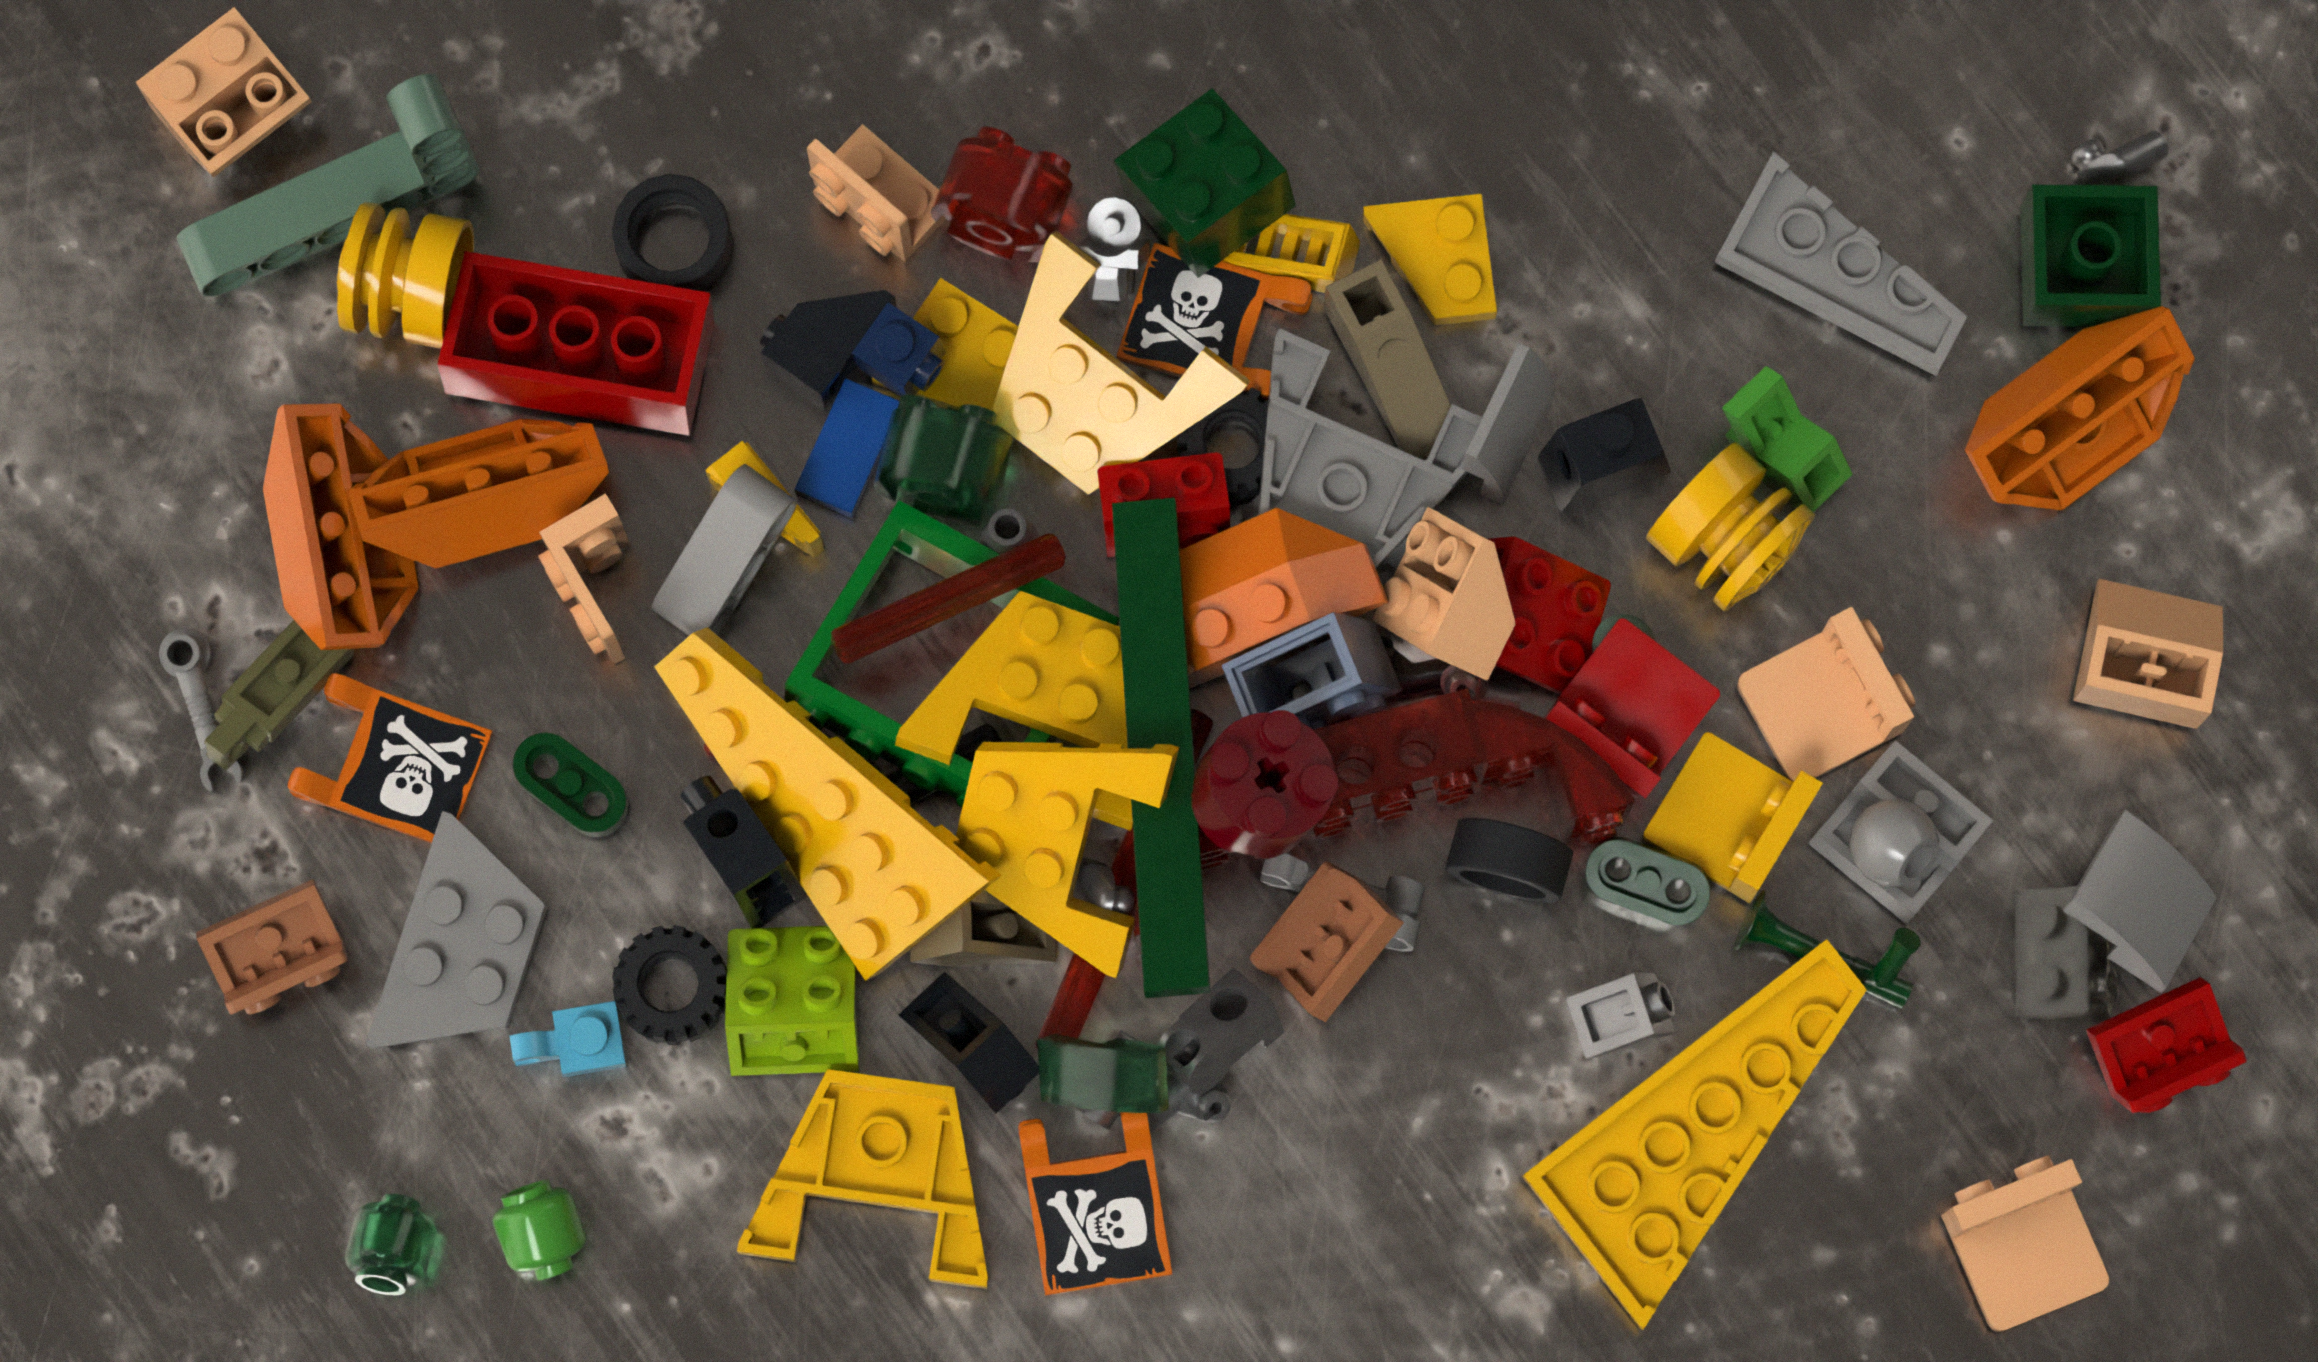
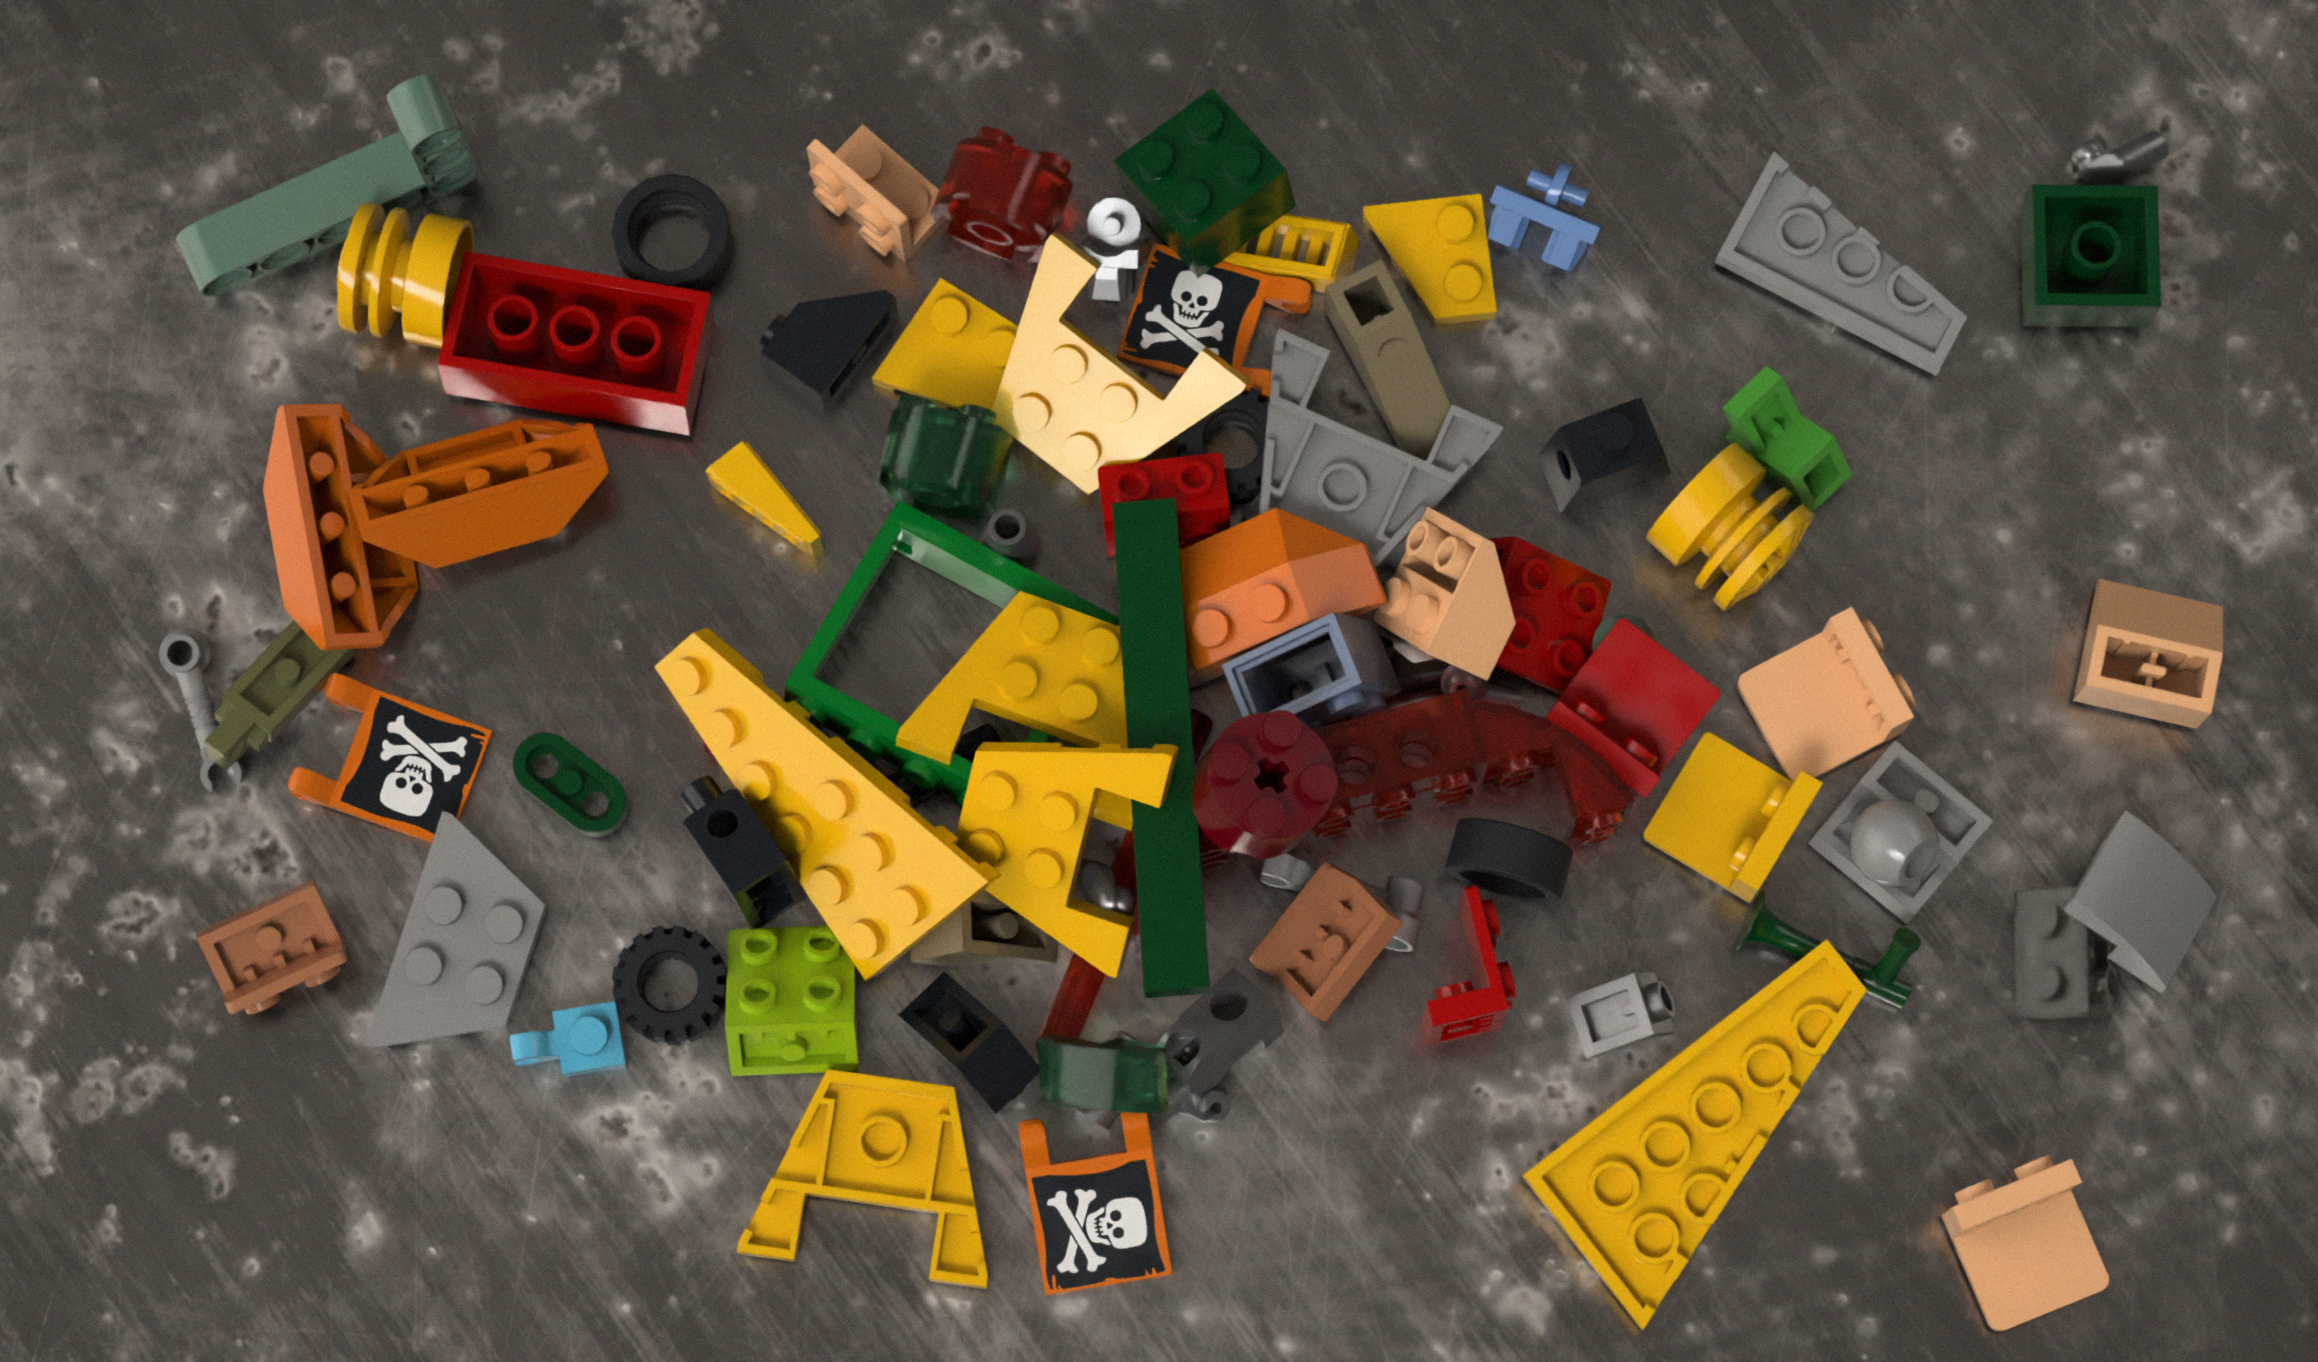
(222, 92): light nougat slope -> none
(390, 1244): clear green head -> none
(539, 1229): bright green head -> none
(584, 541): light nougat bracket -> none
(724, 553): light grey beam -> none
(847, 449): blue tile -> none
(900, 353): dark blue brick -> none
(948, 598): clear red axle -> none
(1458, 1007): none -> red bracket
(1510, 423): light grey slope -> none
(1570, 232): none -> medium blue hips
(1647, 882): plate -> none
(2080, 411): orange wedge -> none
(2165, 1047): red bracket -> none

